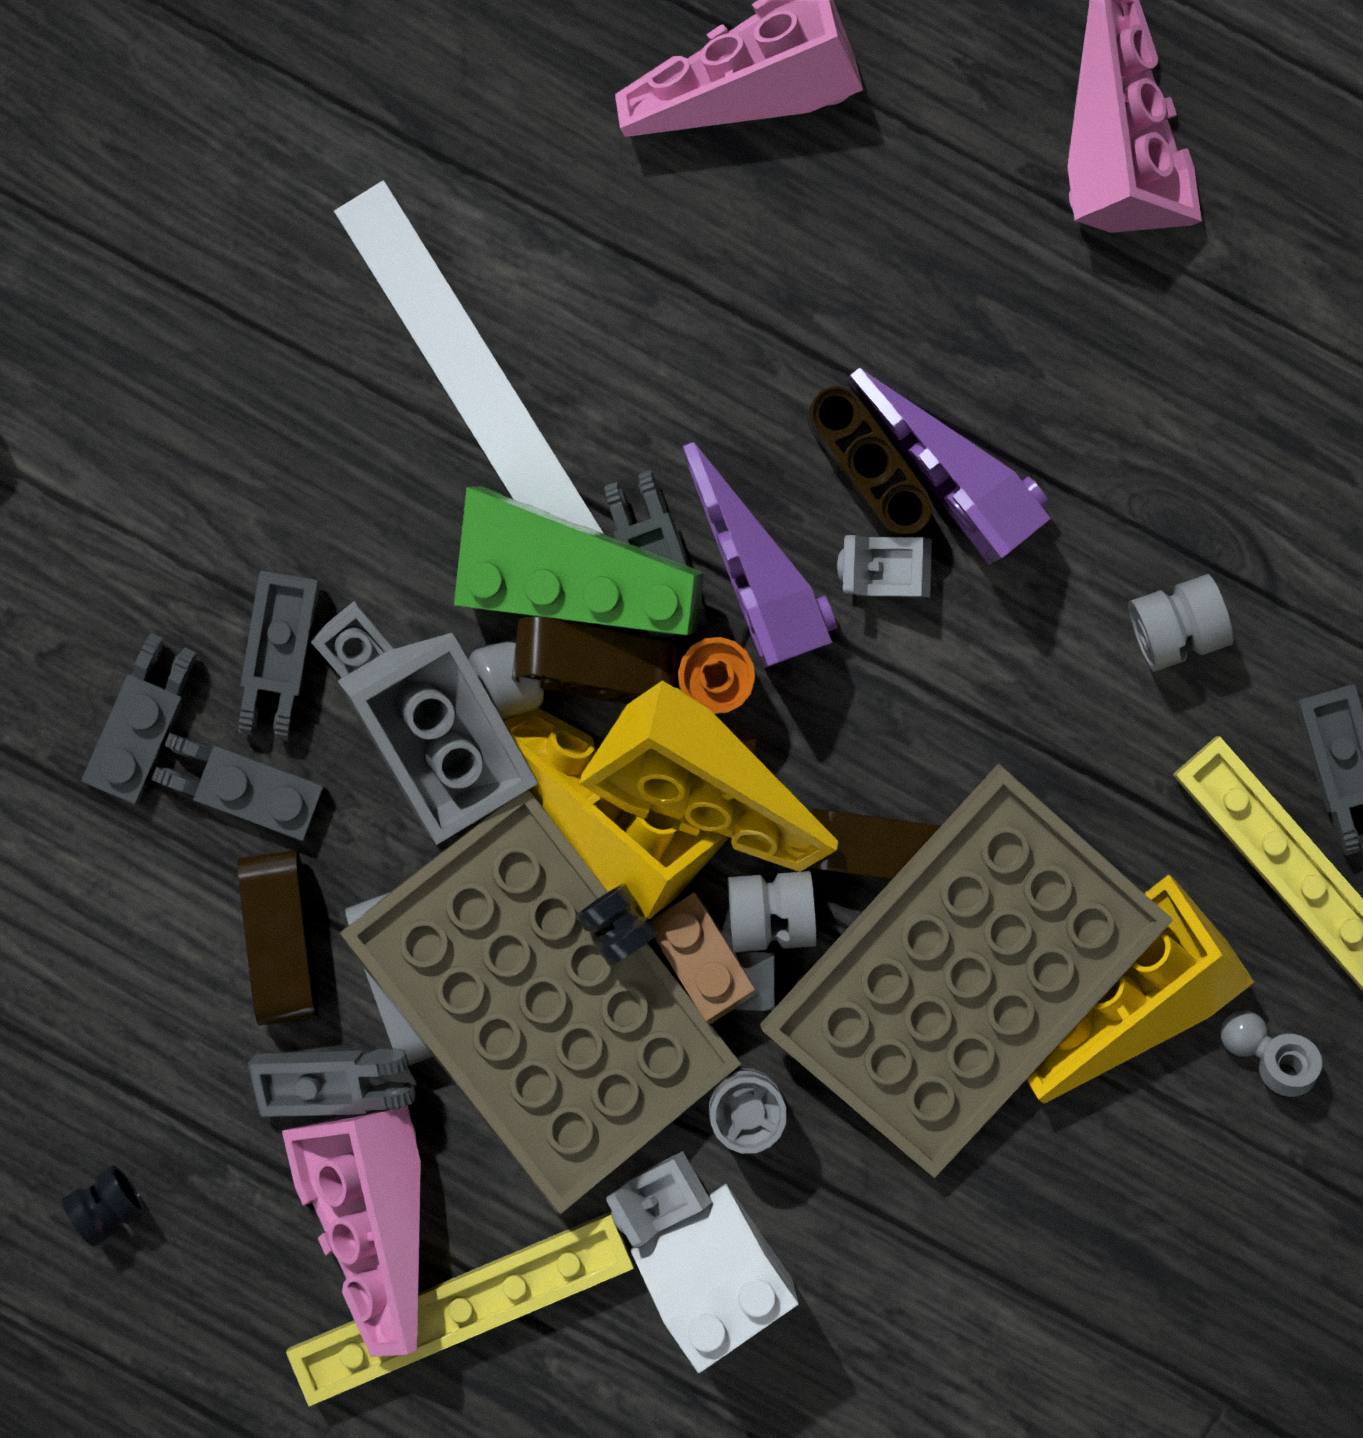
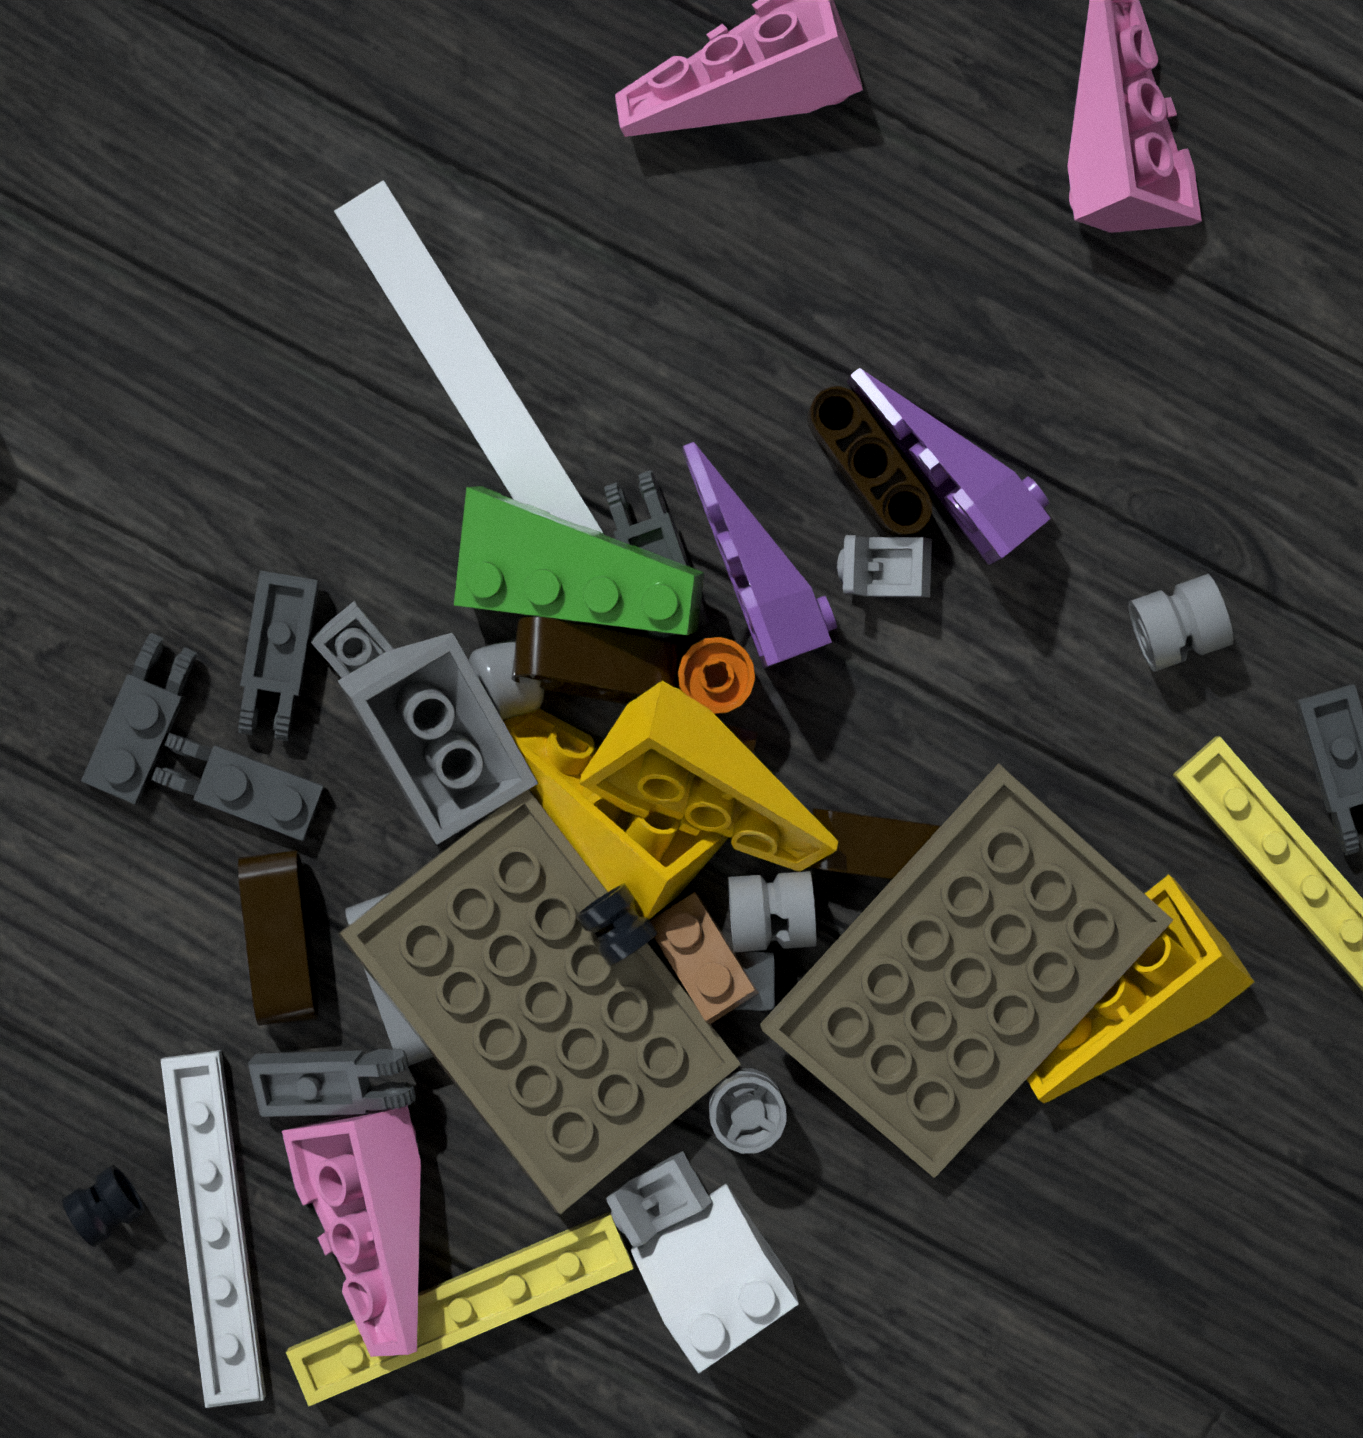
(213, 1228): none -> white tile
(1246, 1035): light grey plate -> none

